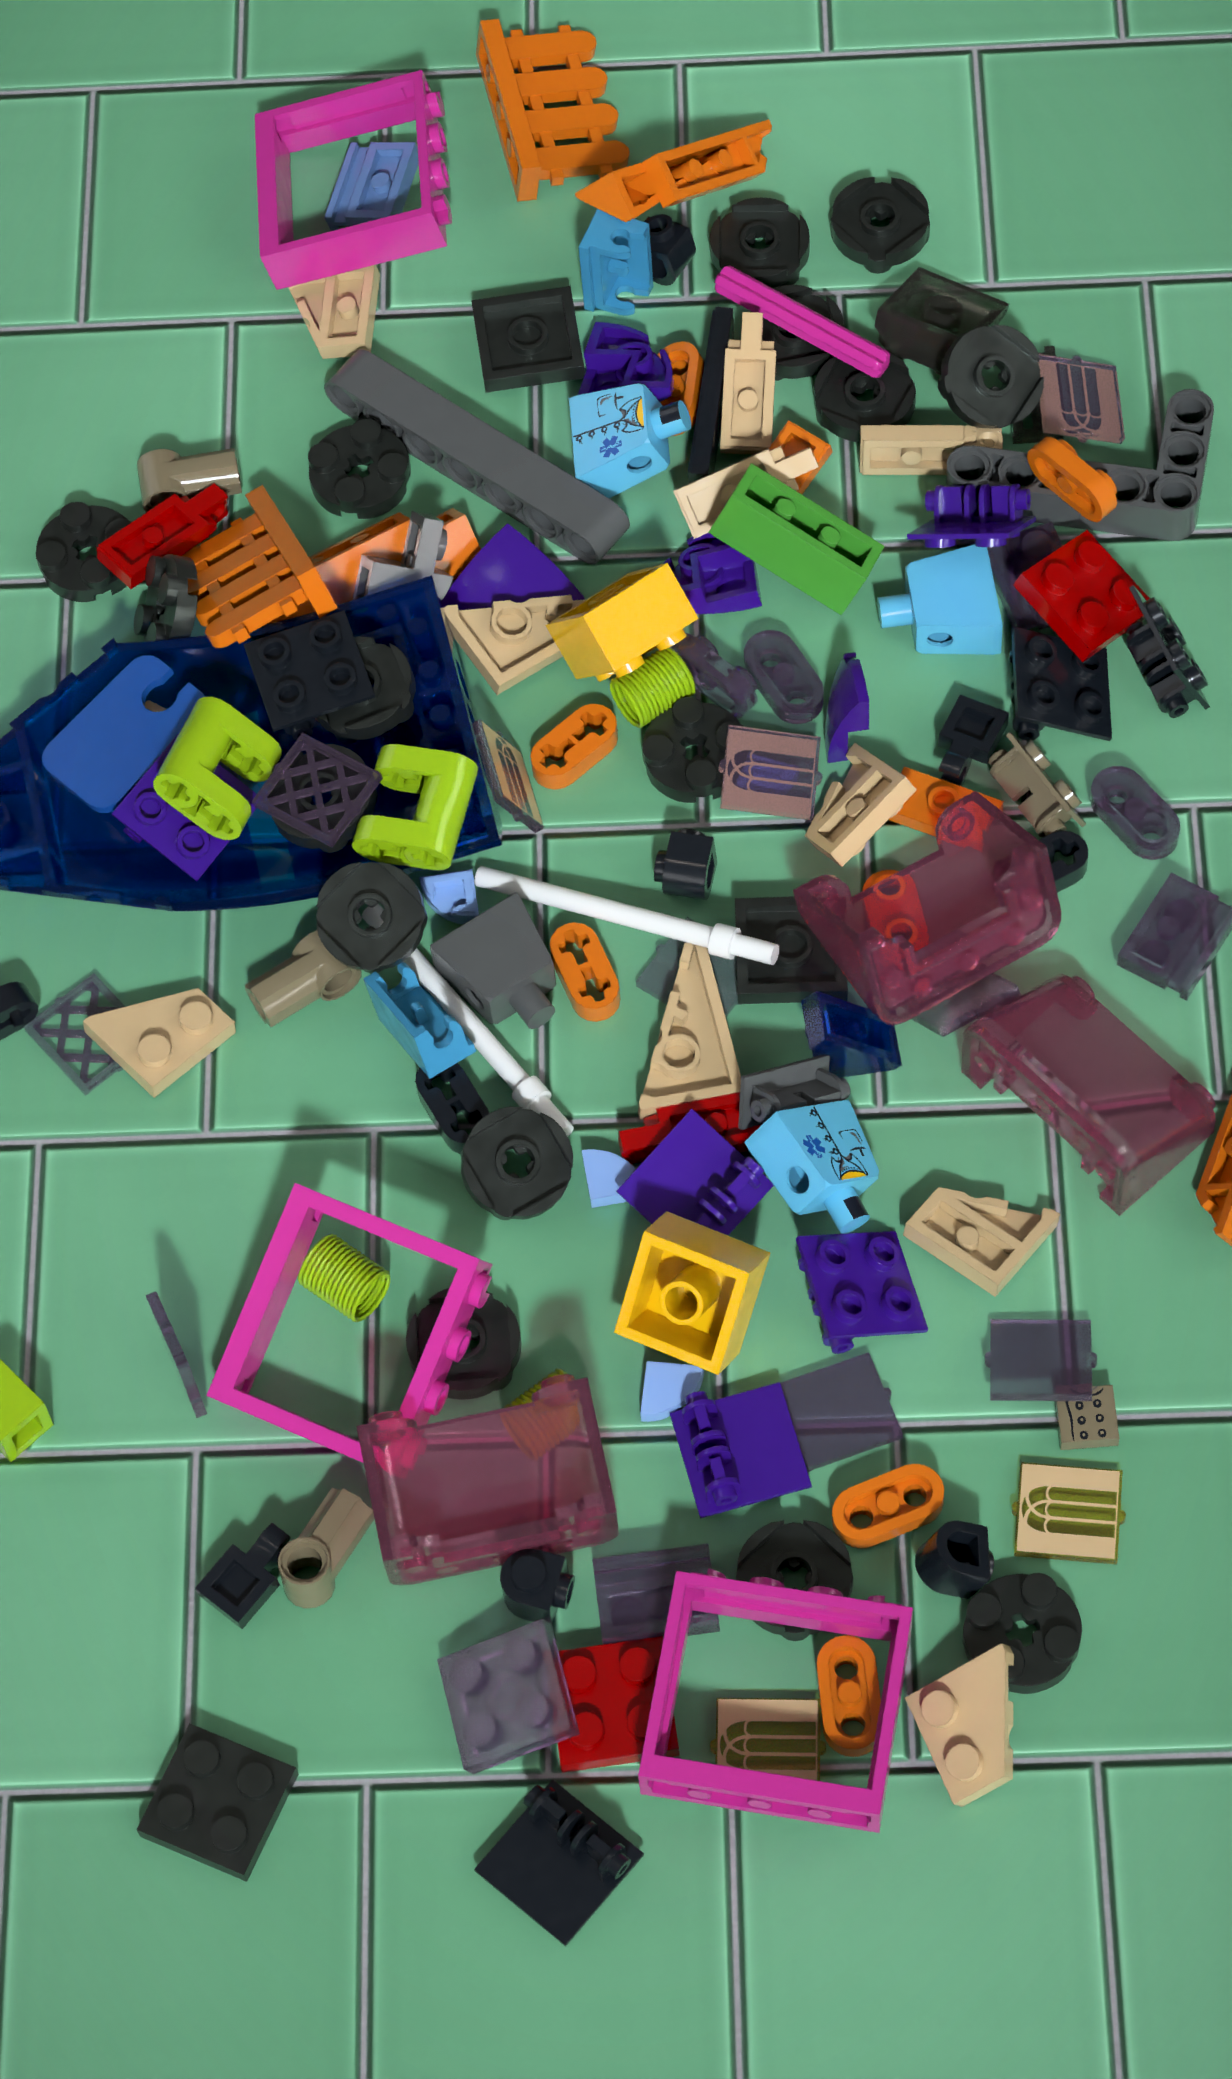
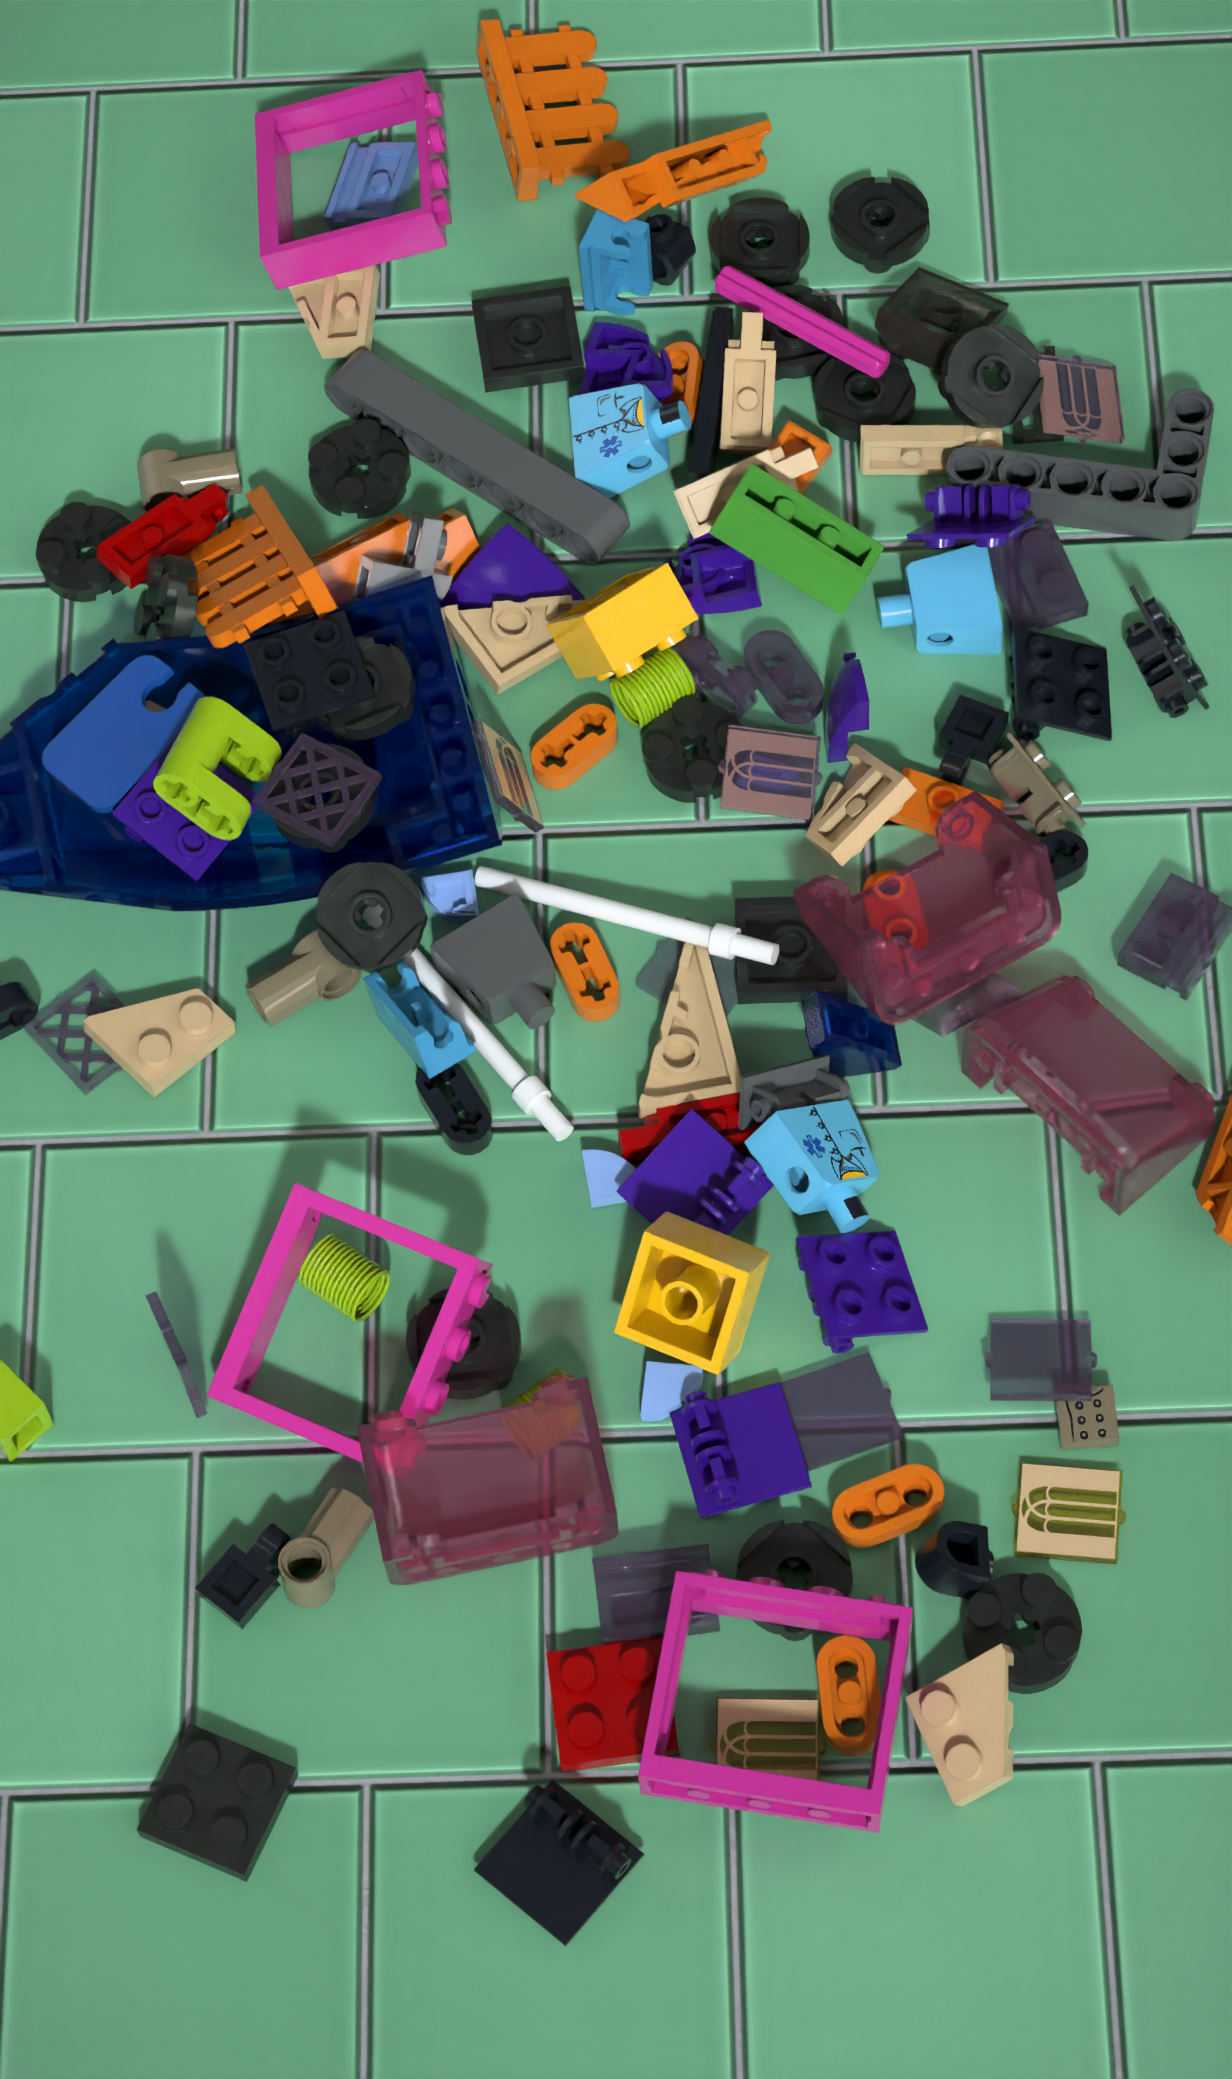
(445, 789): lime connector -> none
(508, 1696): clear purple plate -> none
(523, 1132): pearl dark grey plate -> none
(536, 1584): black plate -> none
(687, 865): black plate -> none
(979, 1235): tan wing -> none
(1072, 479): orange plate -> none
(1082, 595): red plate -> none
(1139, 814): plate -> none

